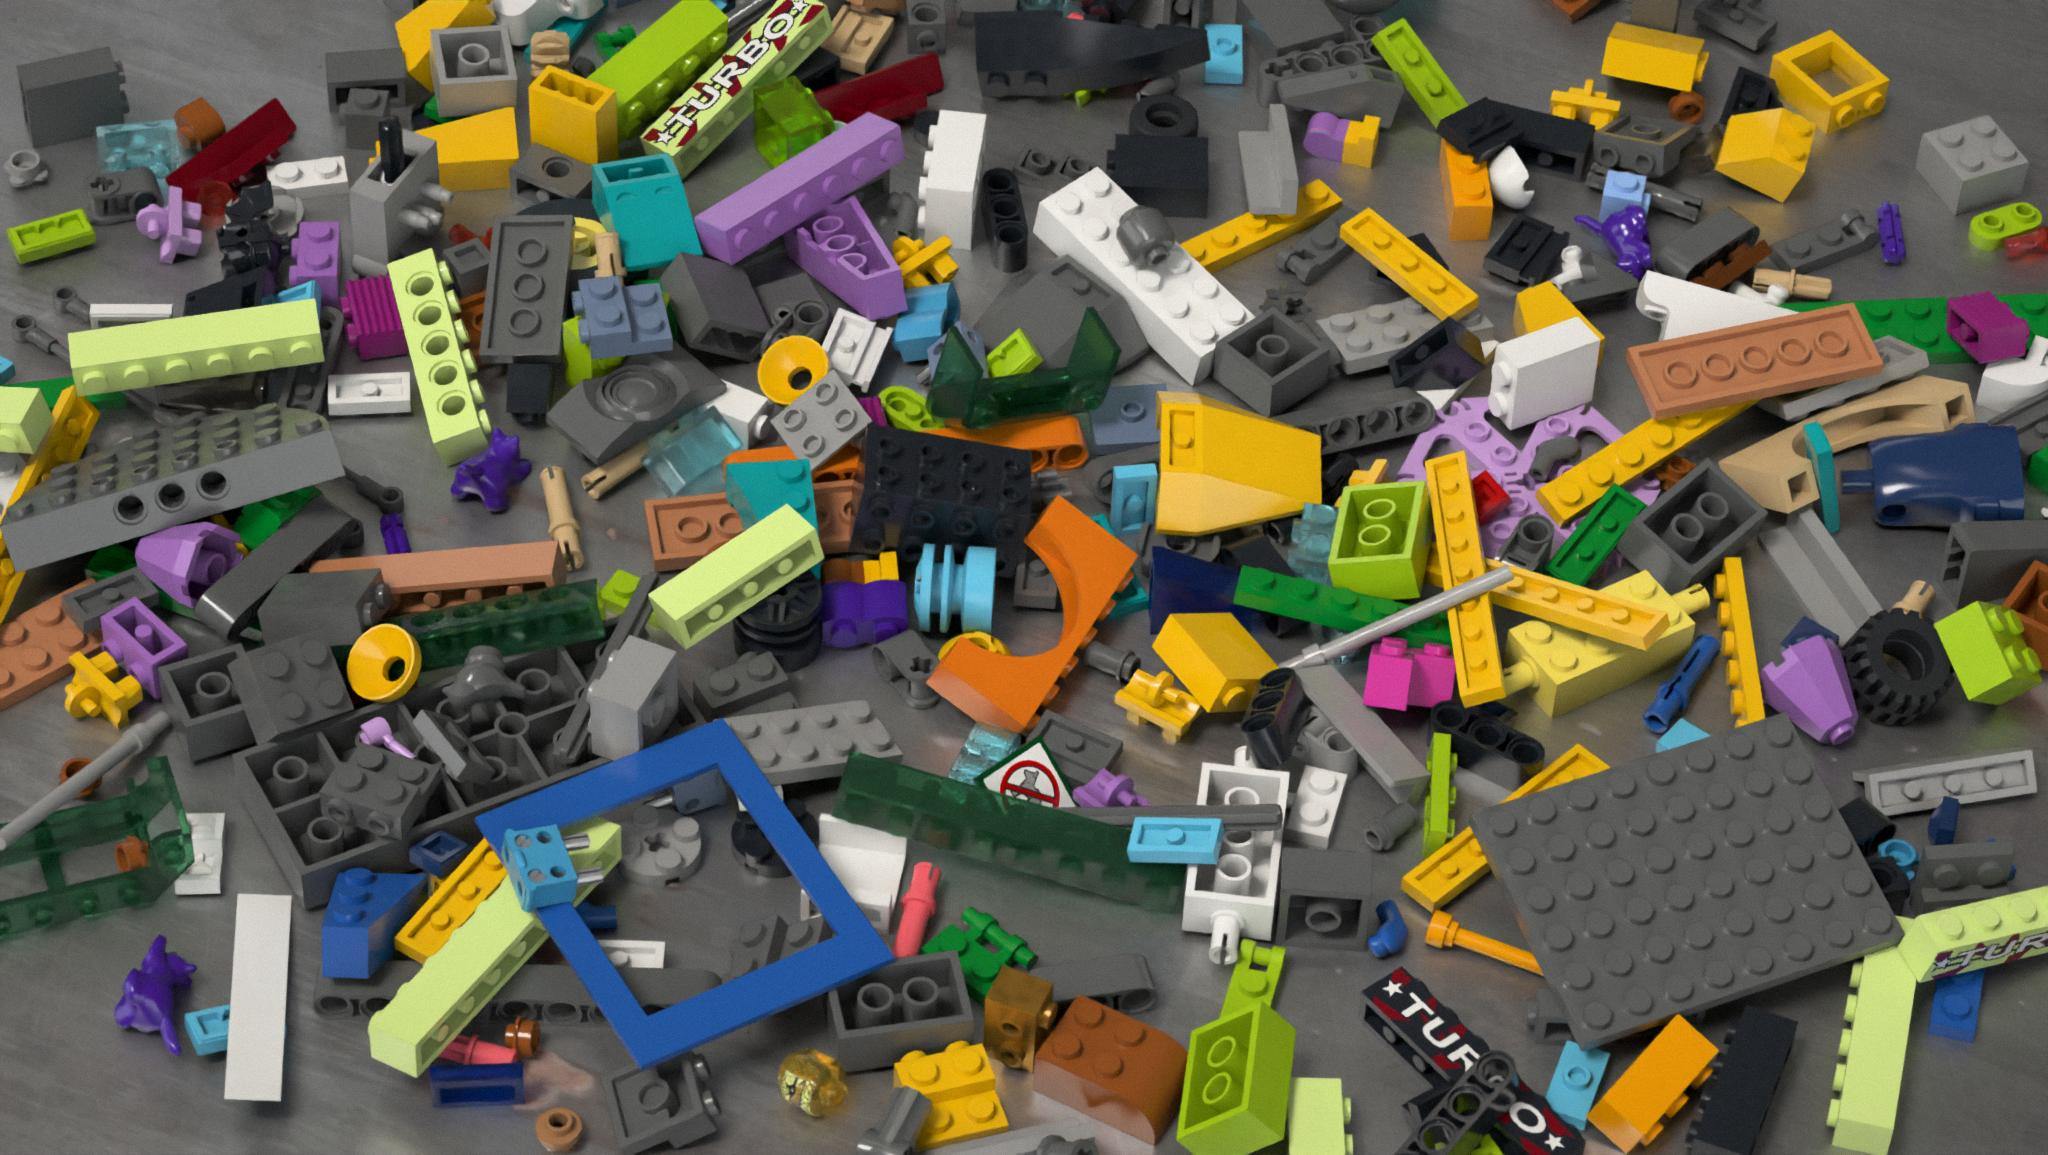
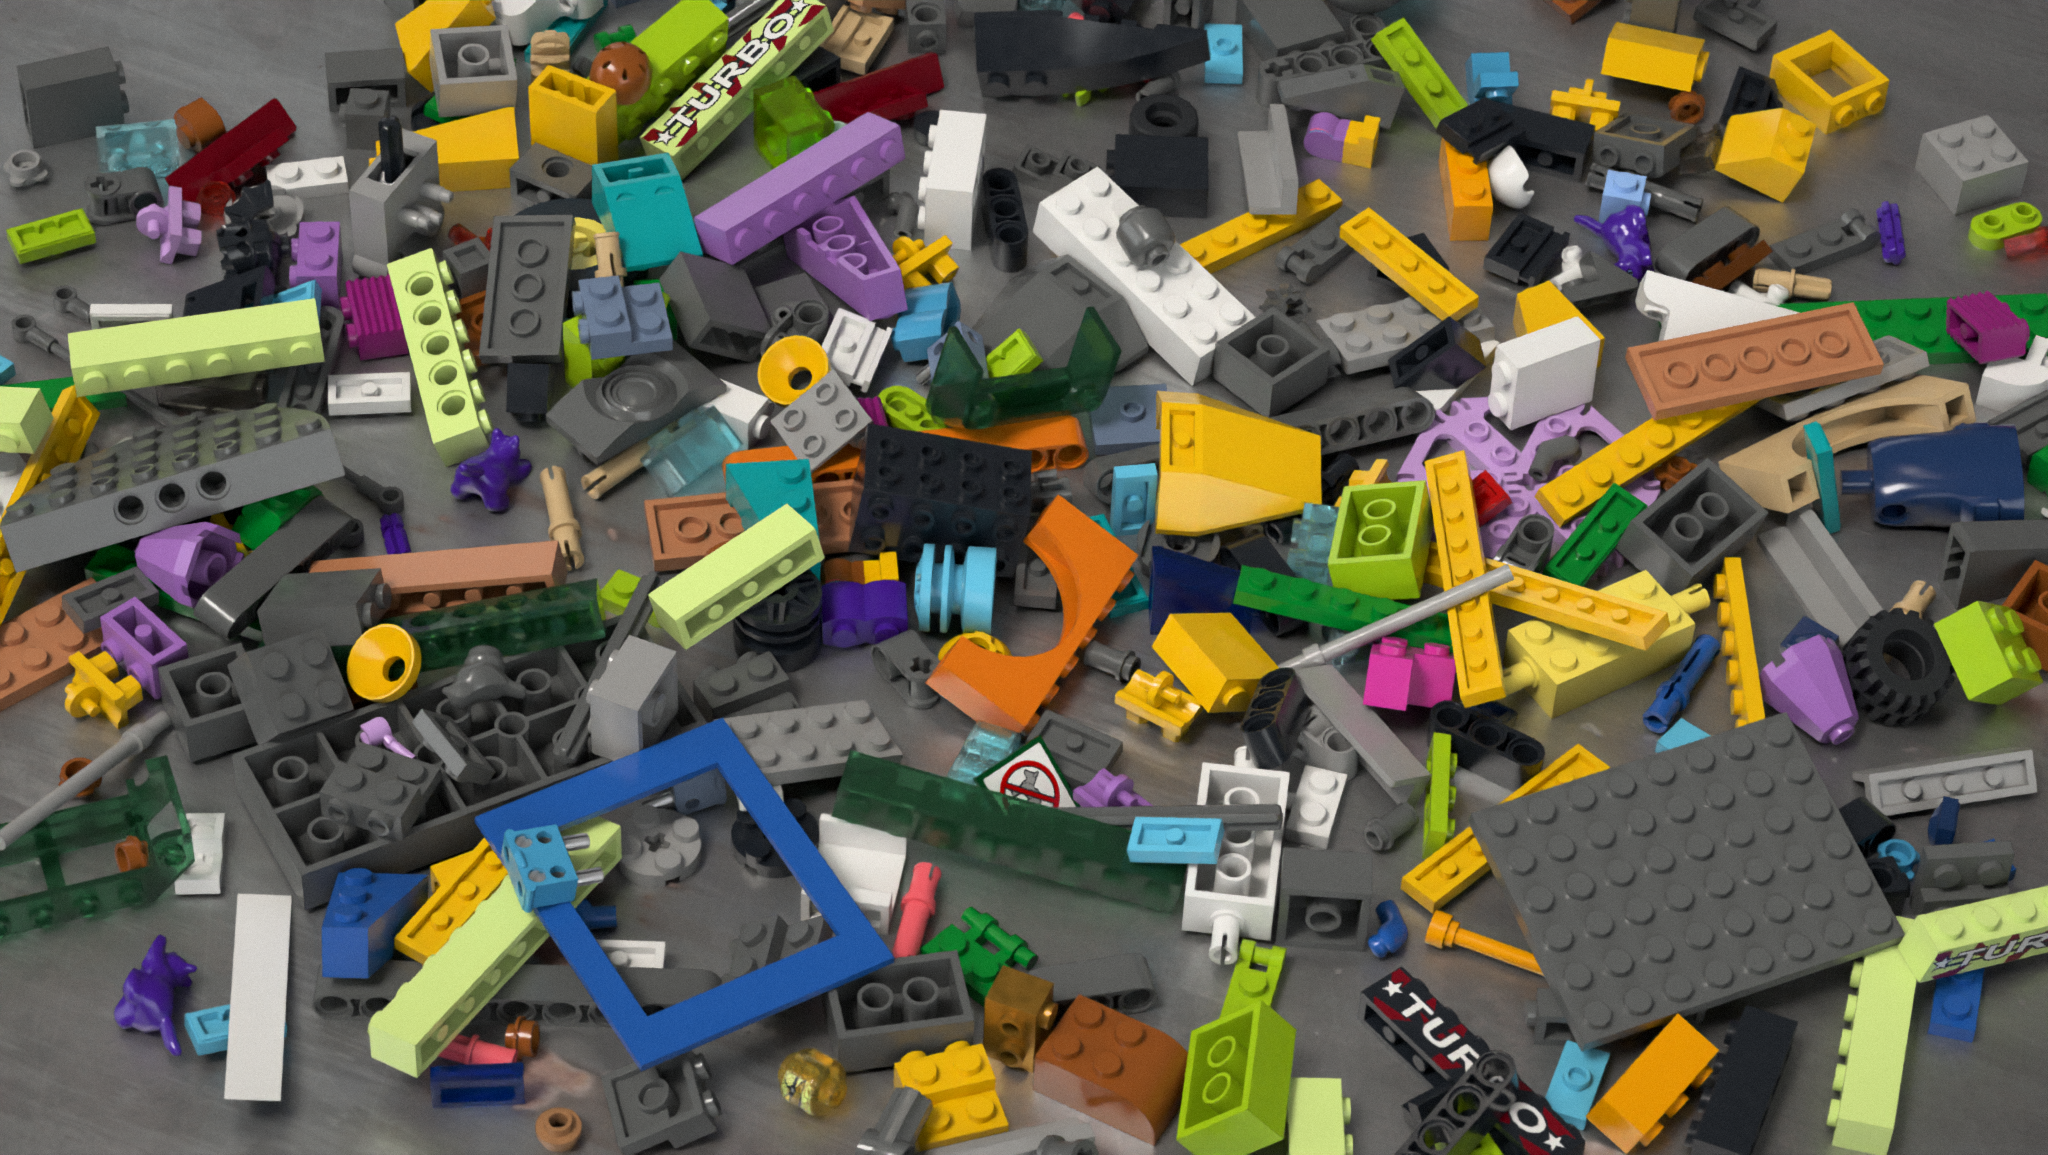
(439, 853): dark blue tile -> none
(623, 61): none -> dark orange helmet
(1490, 77): none -> dark azure brick

